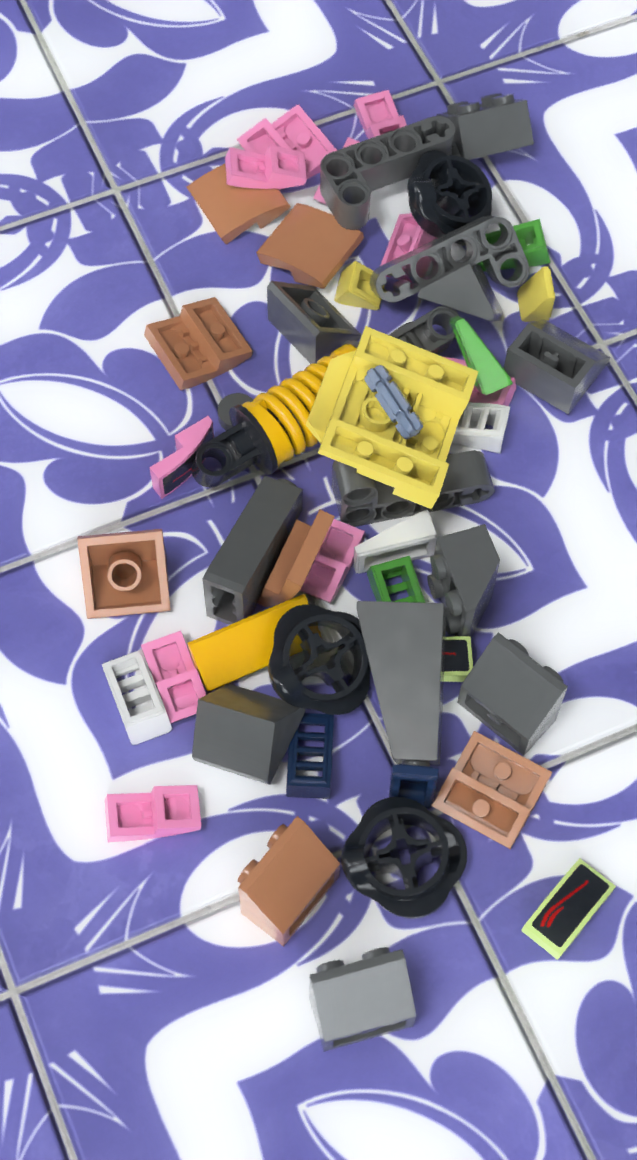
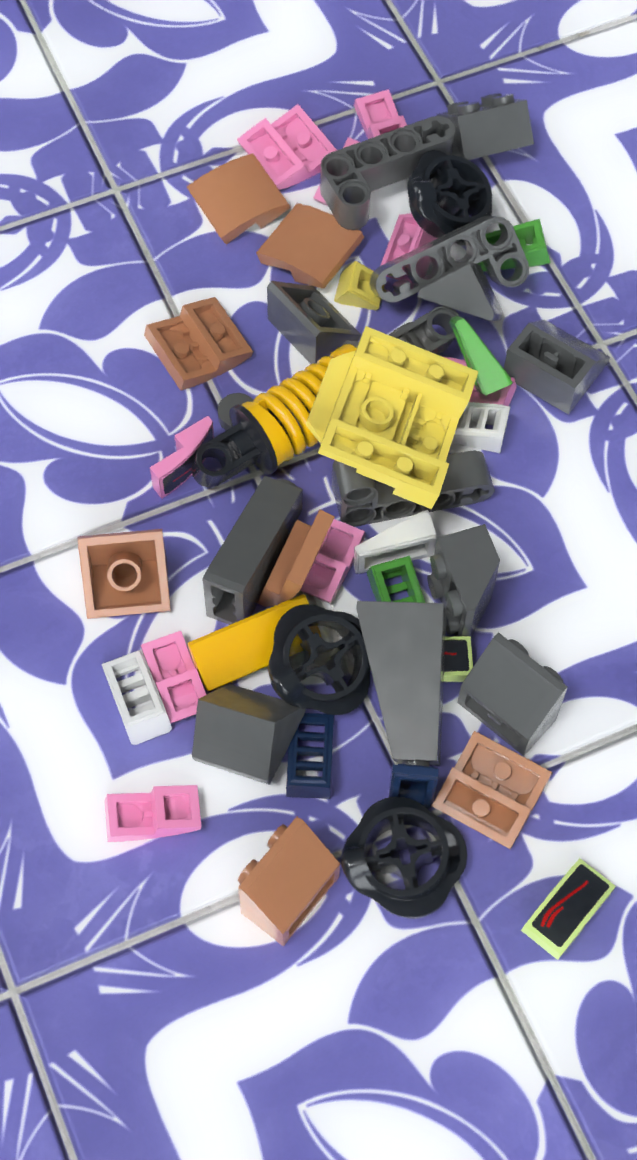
(274, 170): bright pink slope -> none
(361, 998): slope -> none
(393, 402): sand blue axle -> none
(537, 297): light yellow slope -> none

